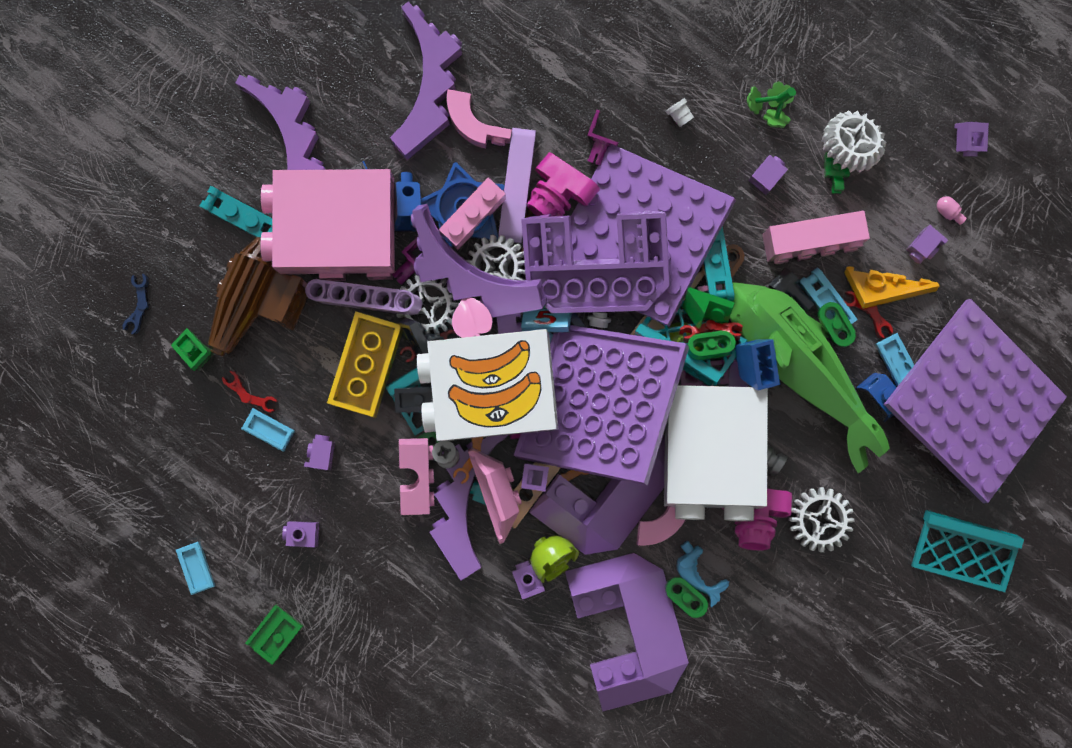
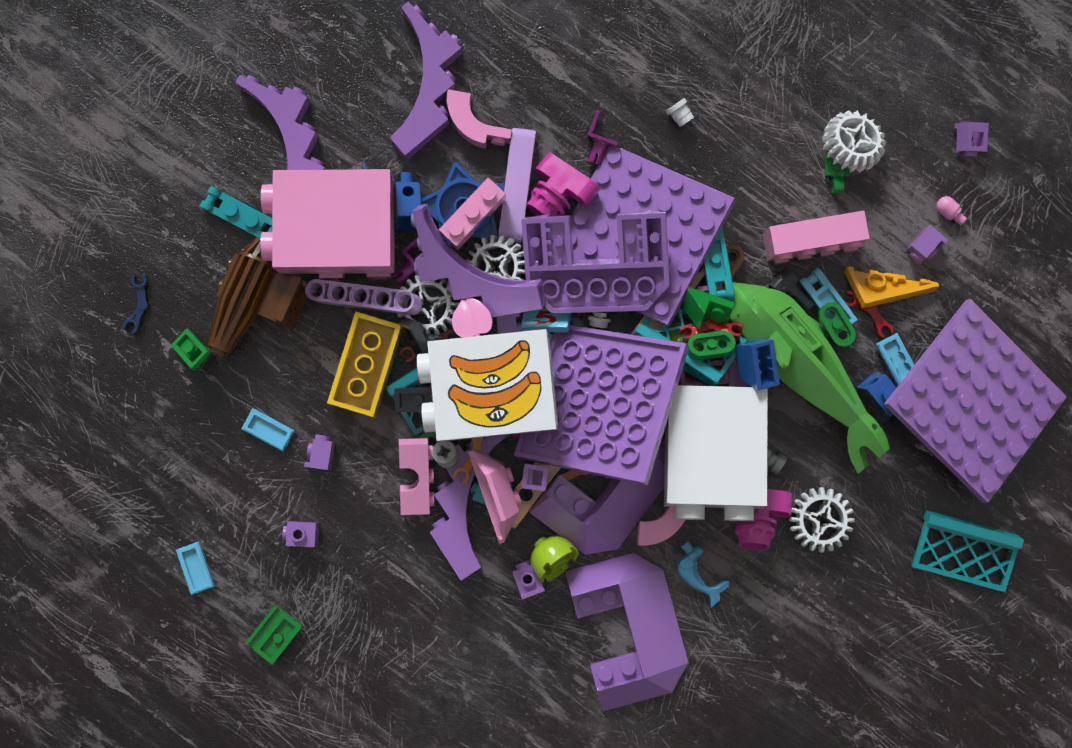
(246, 397): red piece -> none
(686, 597): green plate -> none
(768, 174): medium lavender brick -> none
(778, 96): bright green plant -> none

